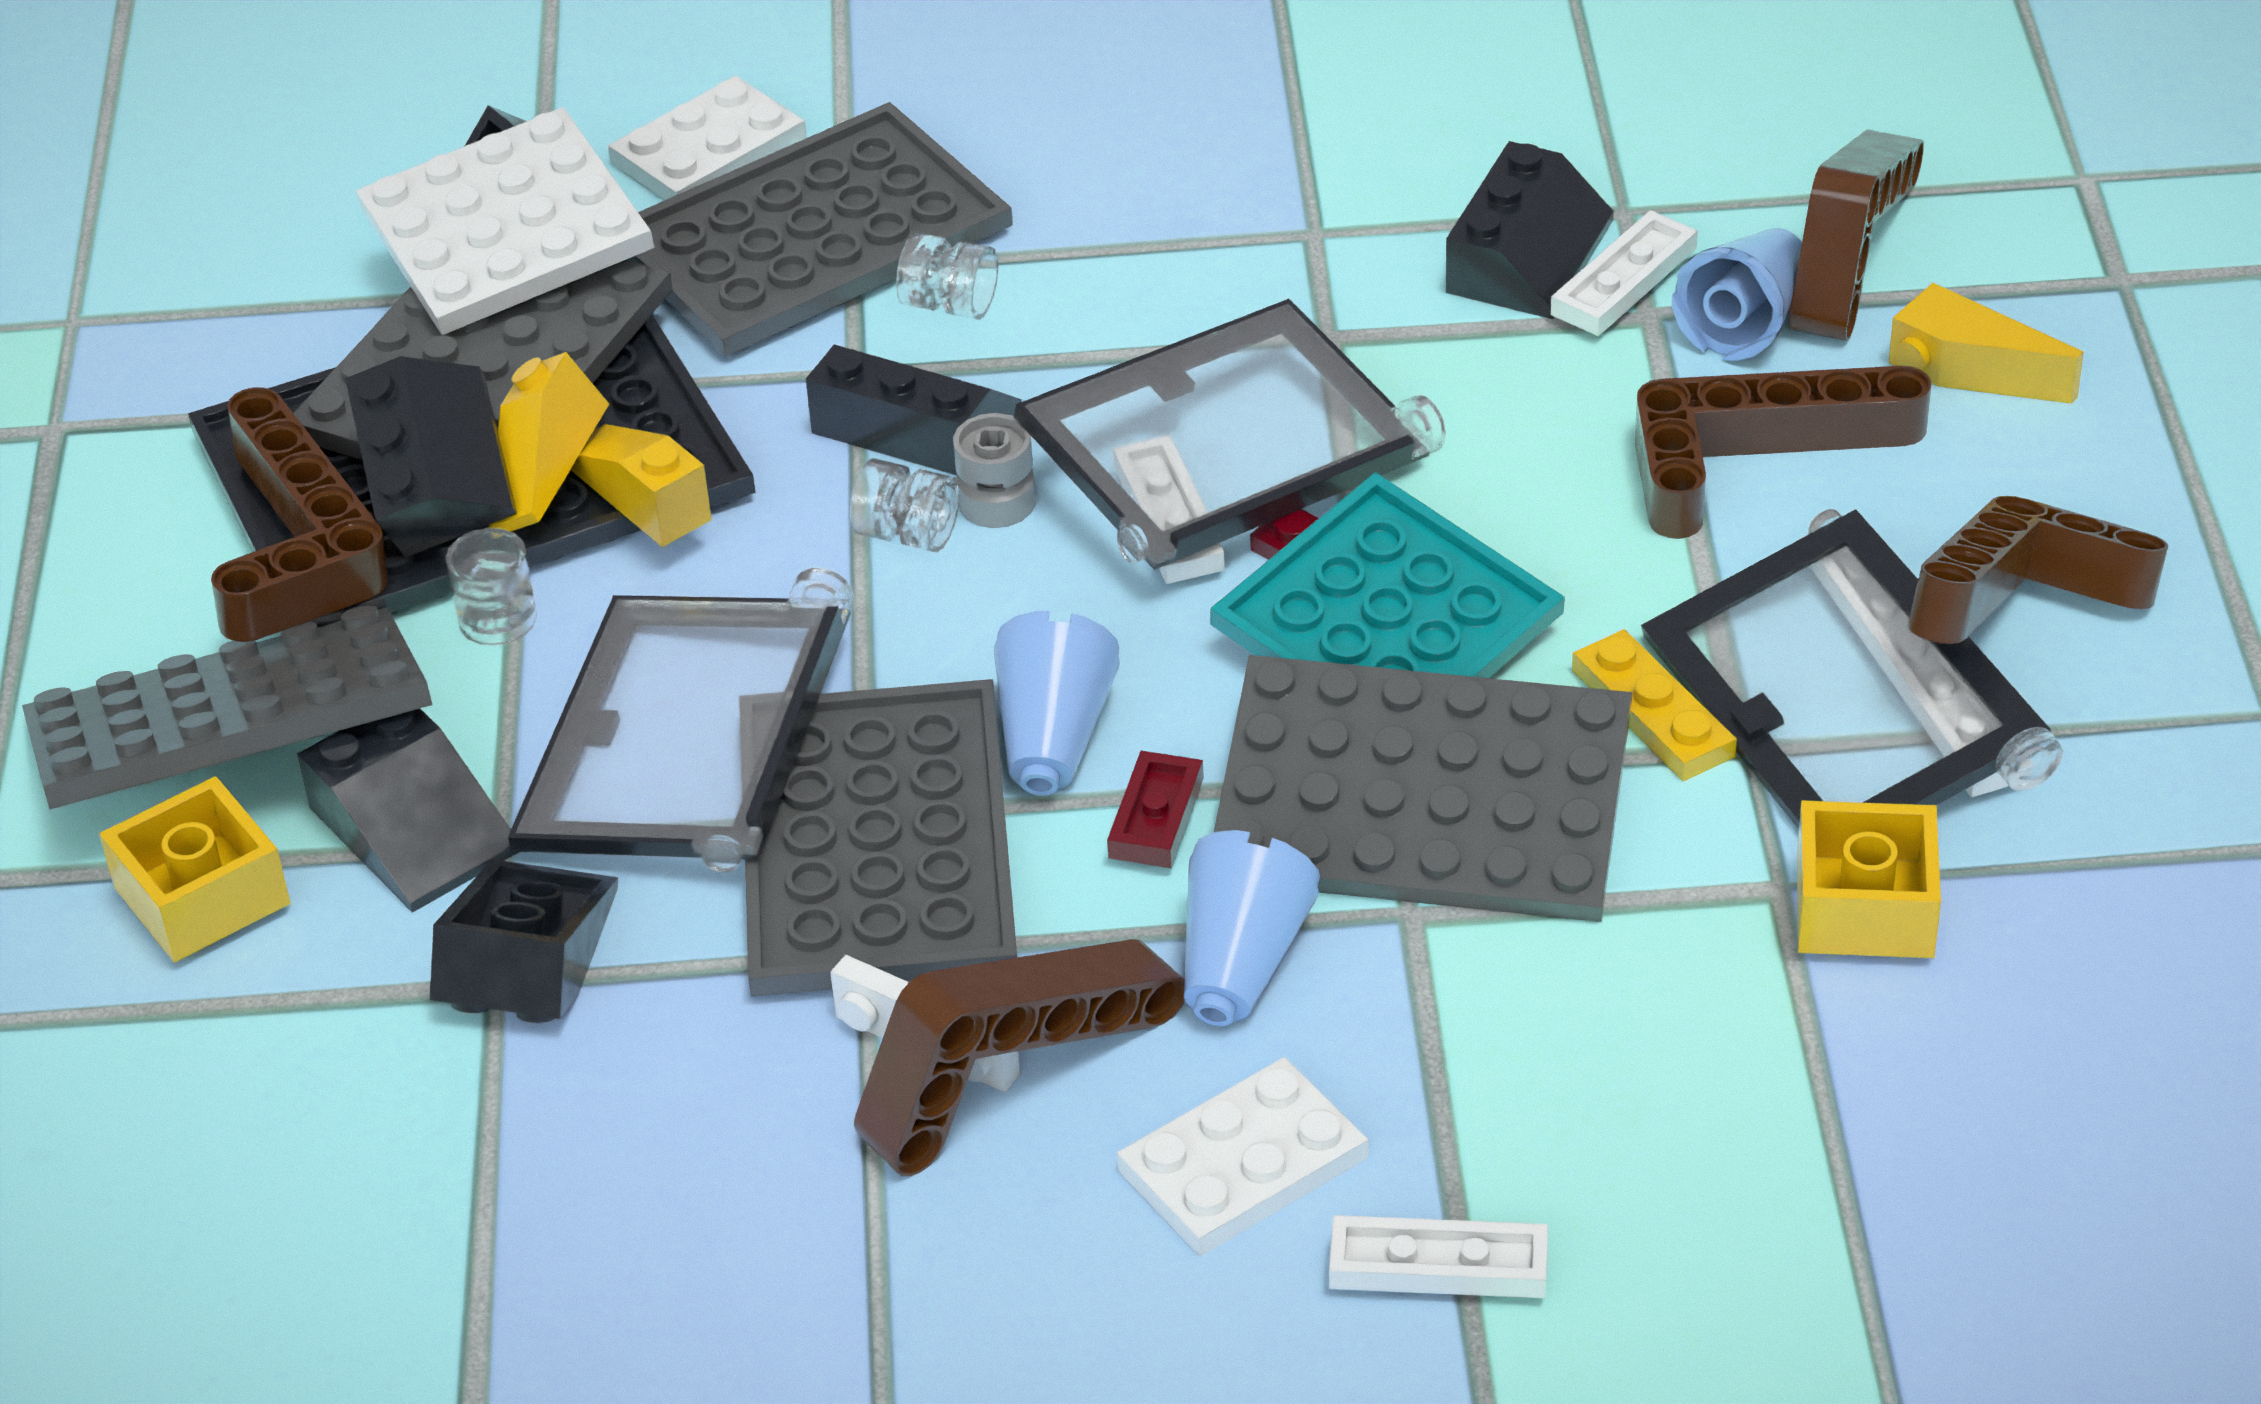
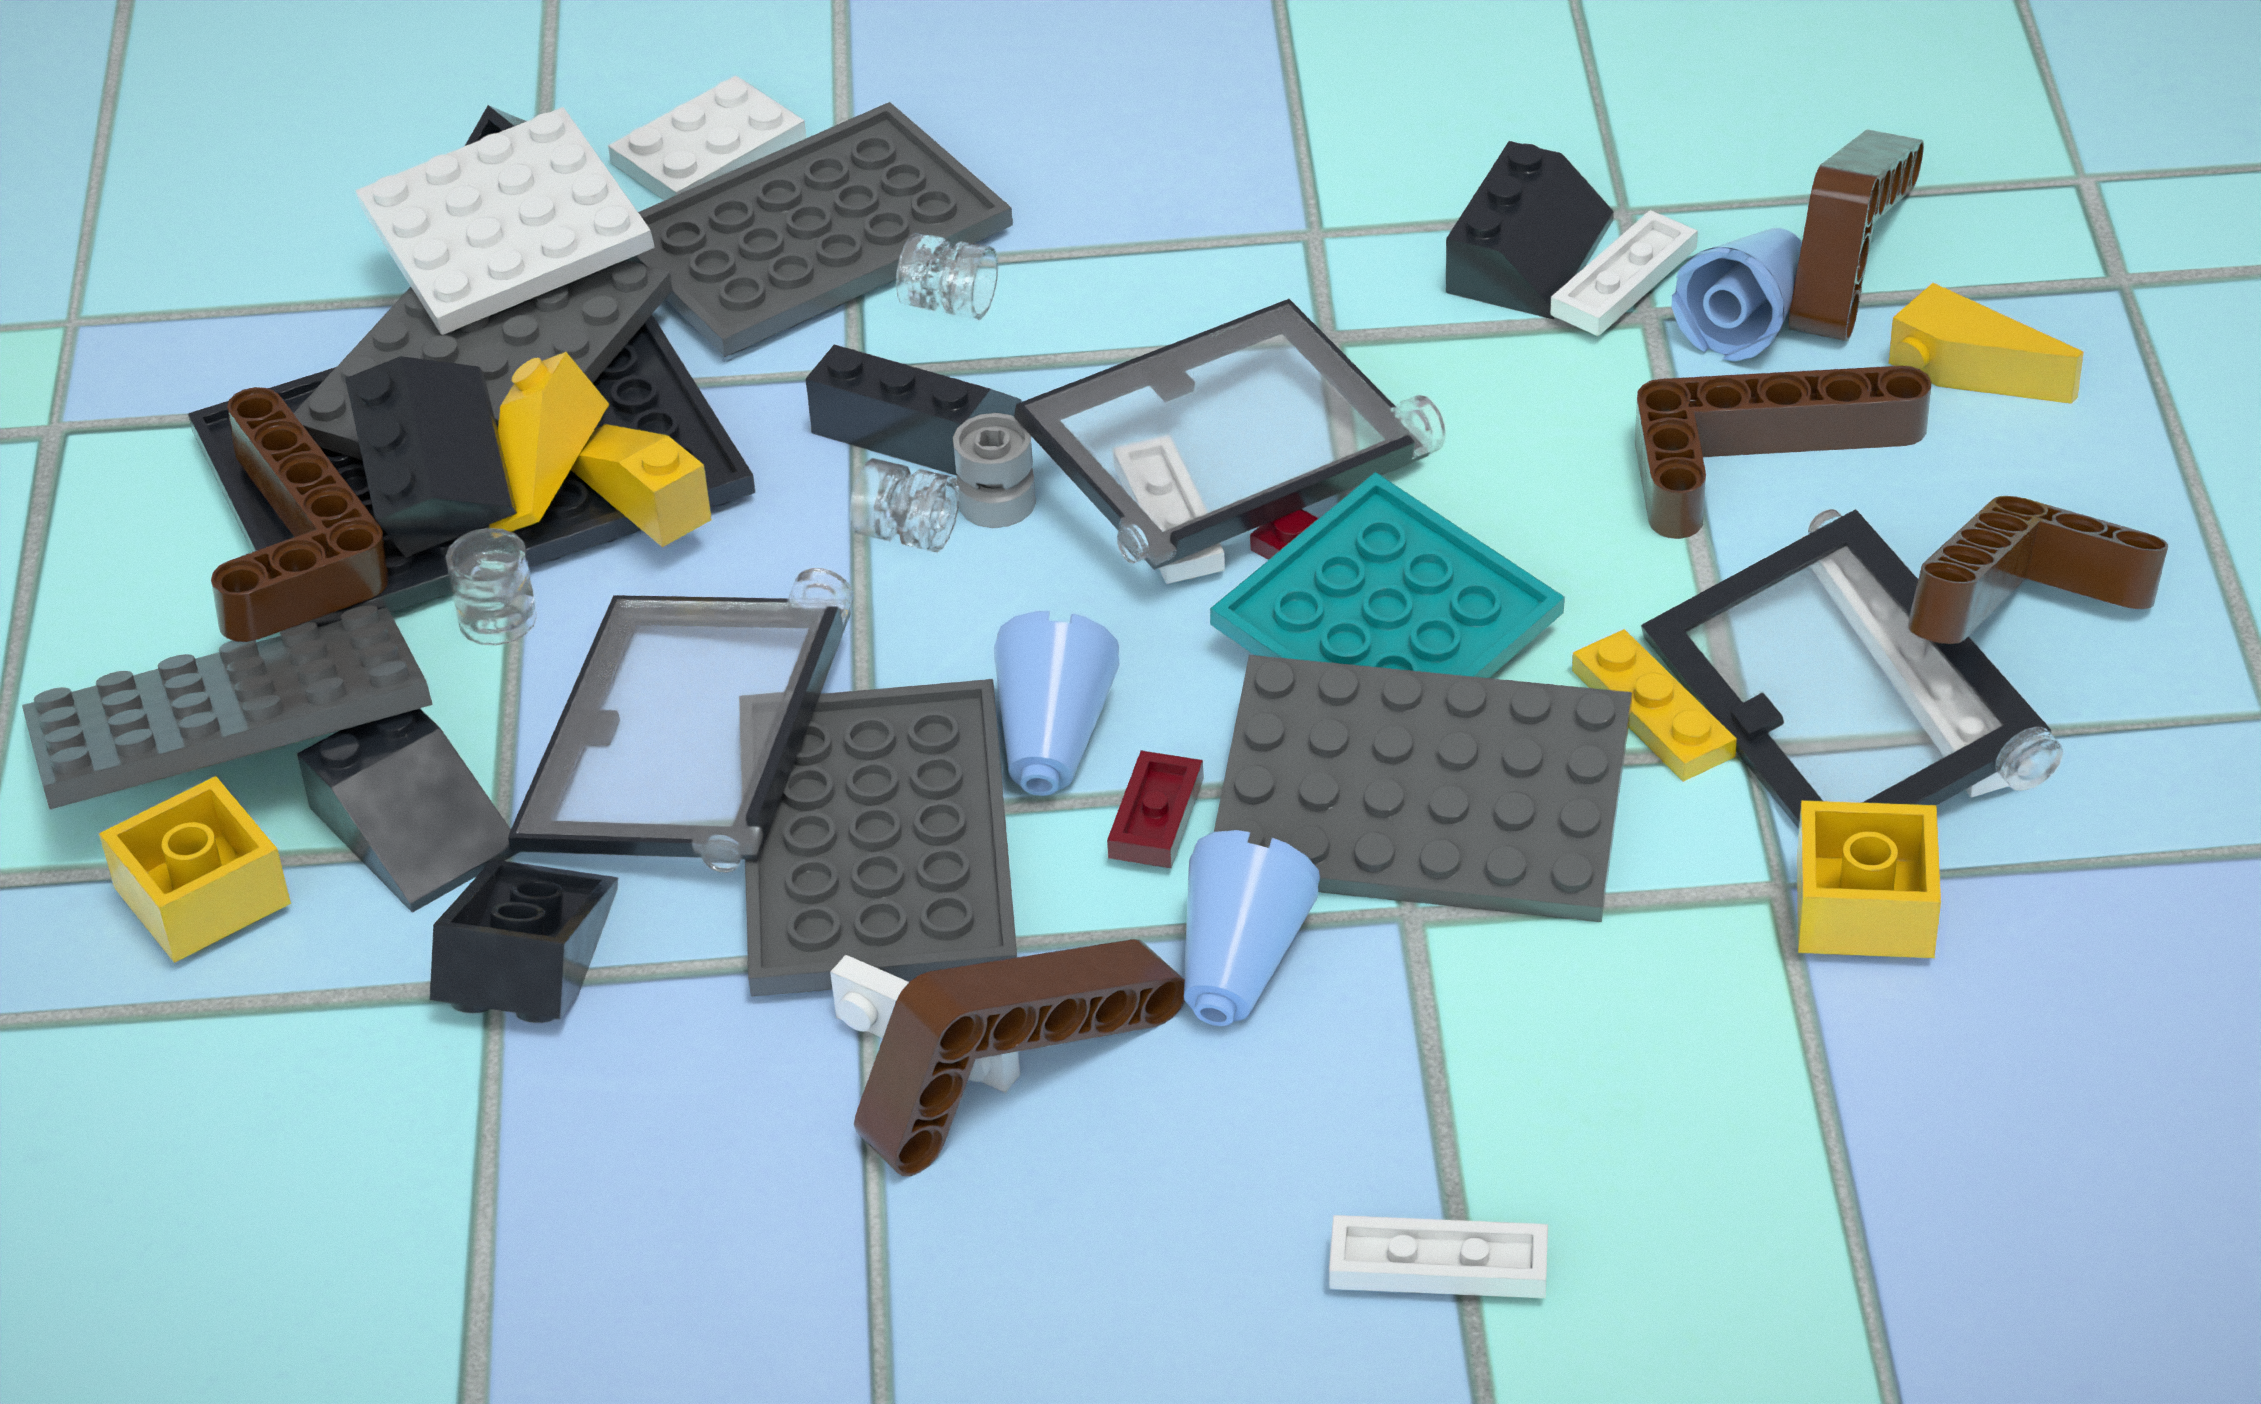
(1242, 1156): white plate -> none

